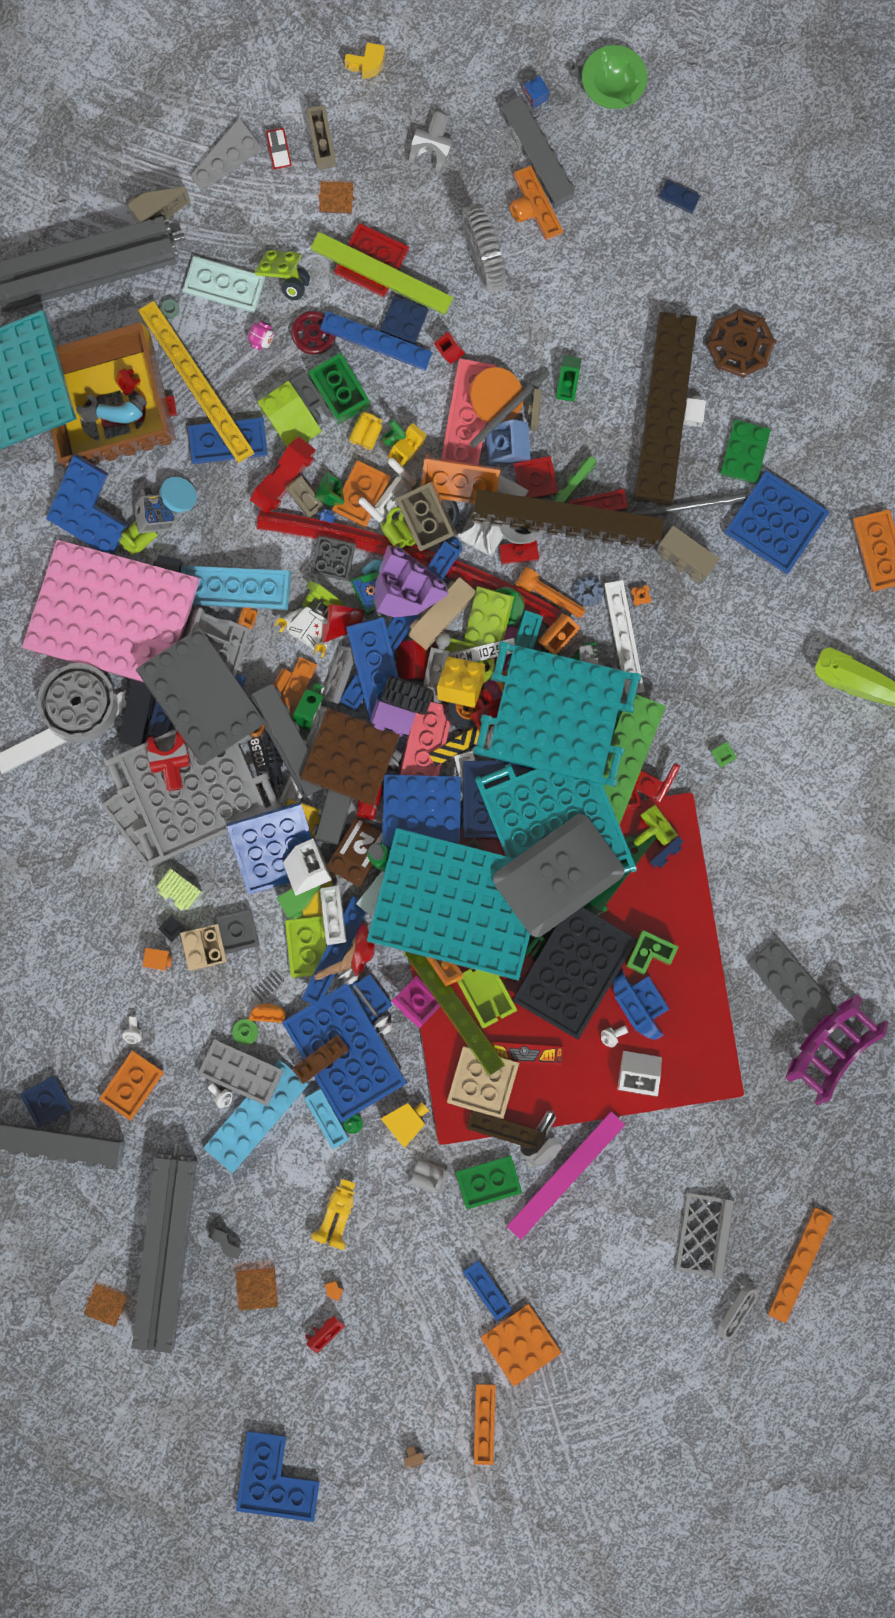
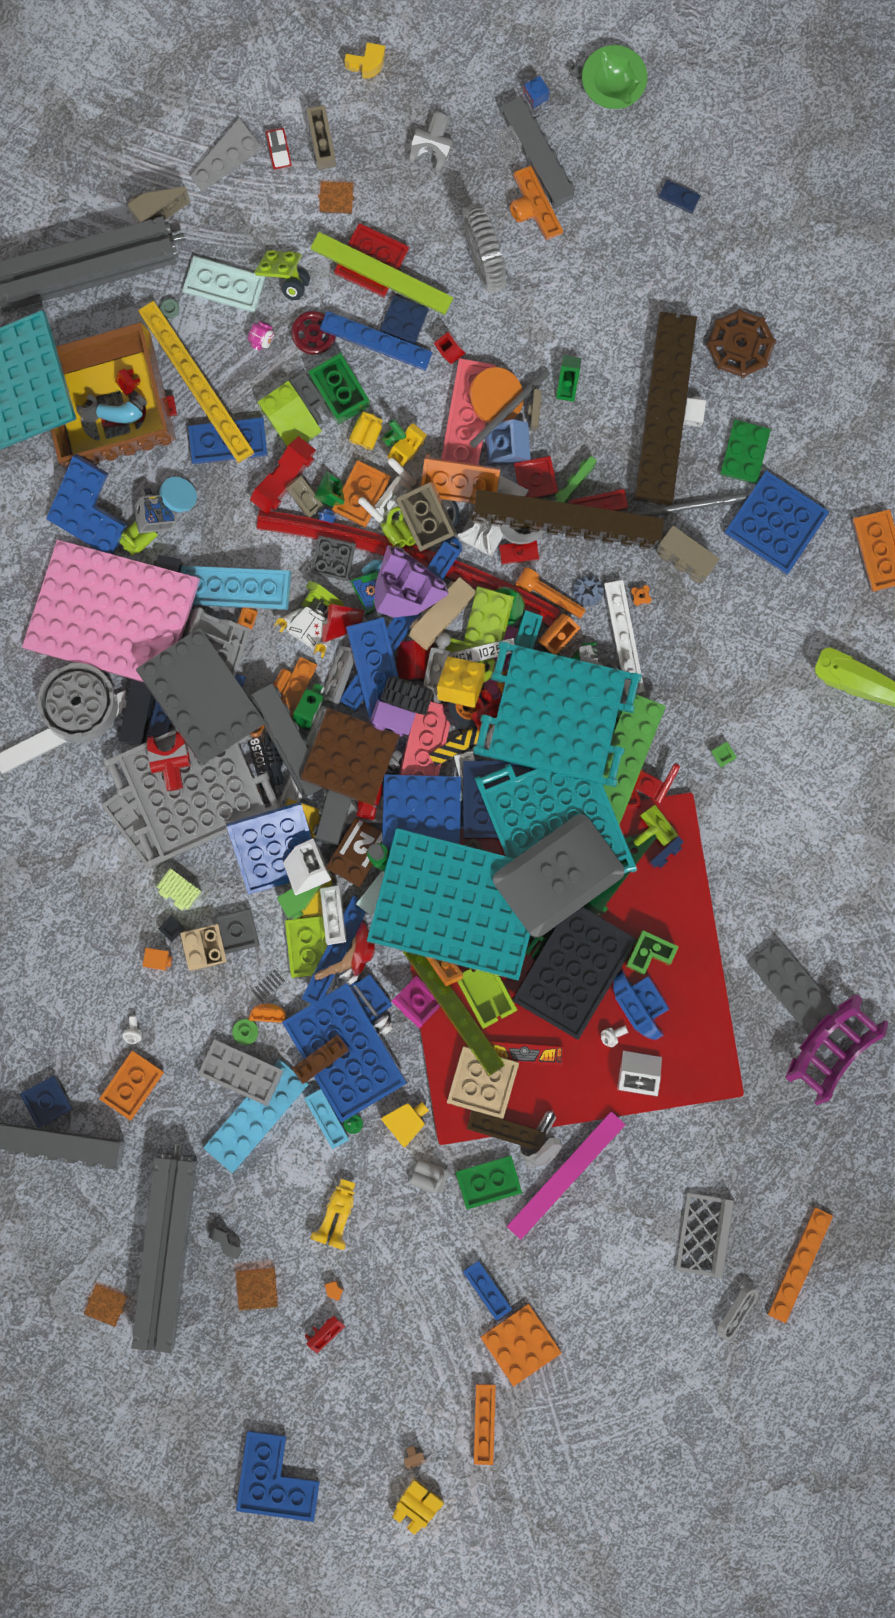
(222, 1098): white plate -> none
(414, 1507): none -> yellow hips

